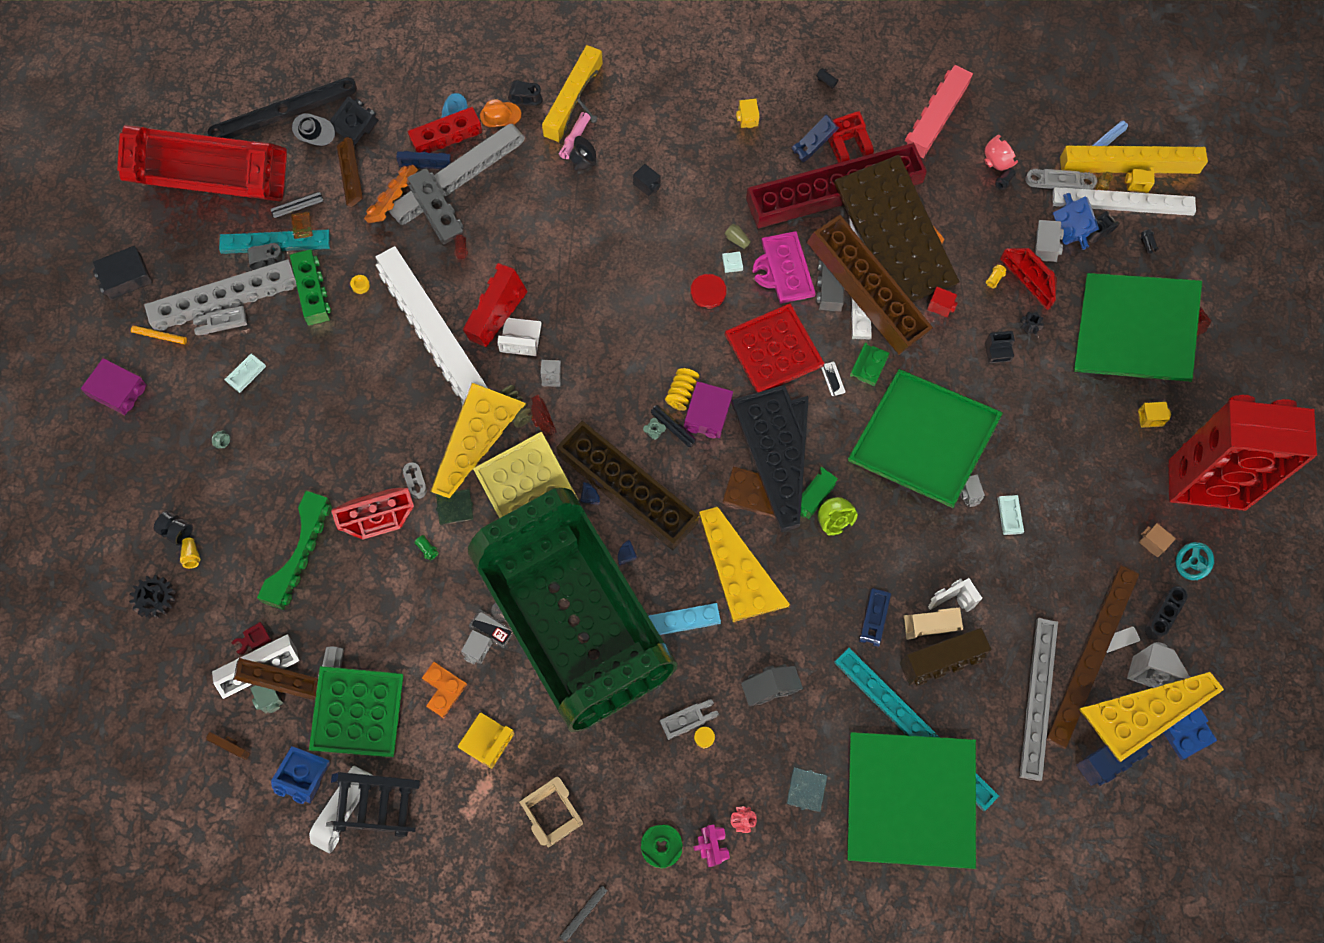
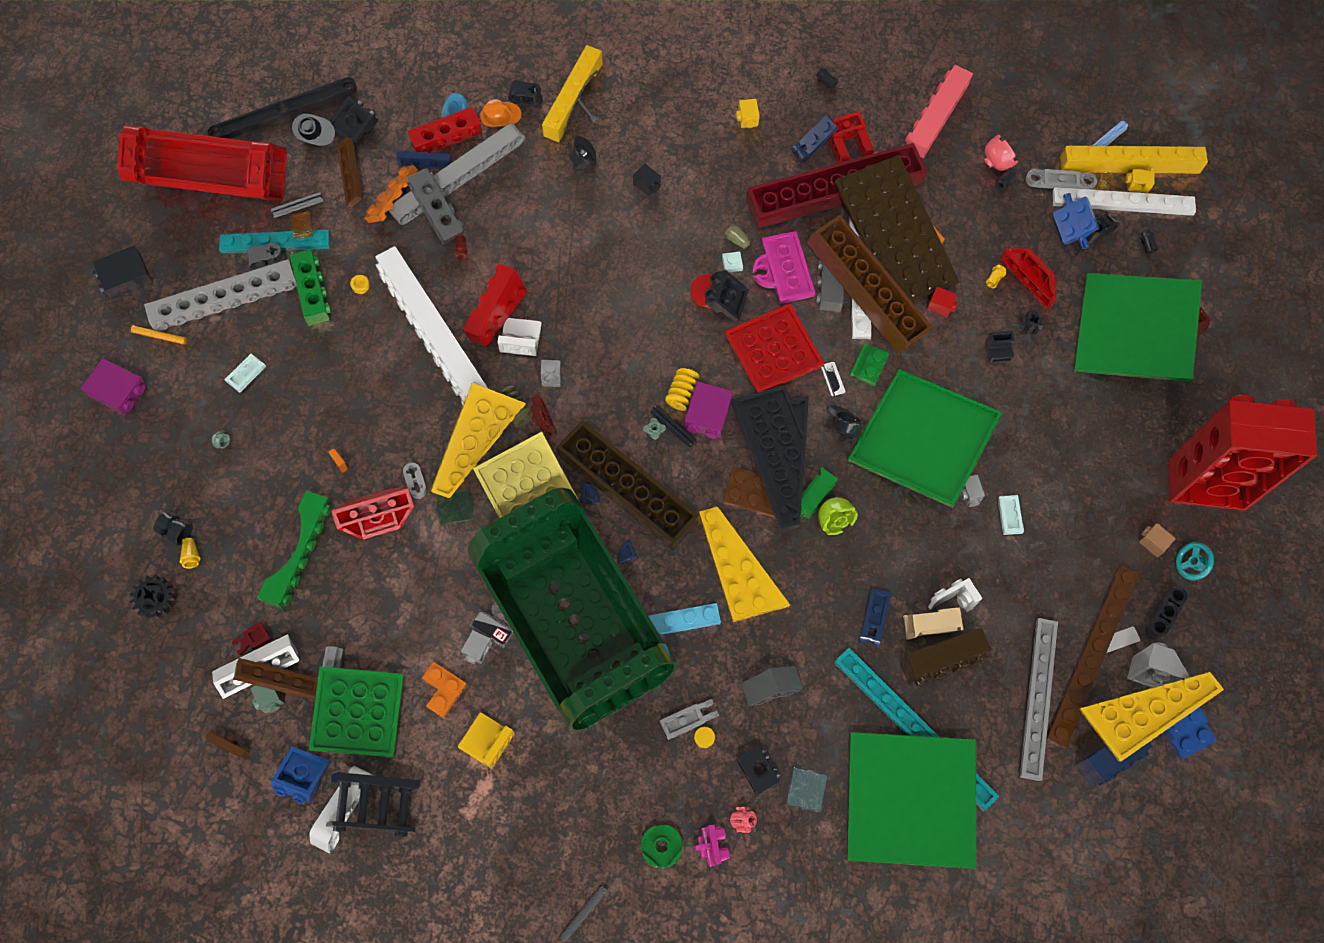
(220, 320): light grey hinge -> none
(338, 460): none -> orange tile
(425, 546): green pin -> none
(538, 795): tan piece -> none
(576, 131): bright pink pin -> none
(726, 295): none -> black plate
(758, 783): none -> black brick
(845, 422): none -> black piece
(1048, 240): light grey brick -> none
(1154, 414): yellow brick -> none

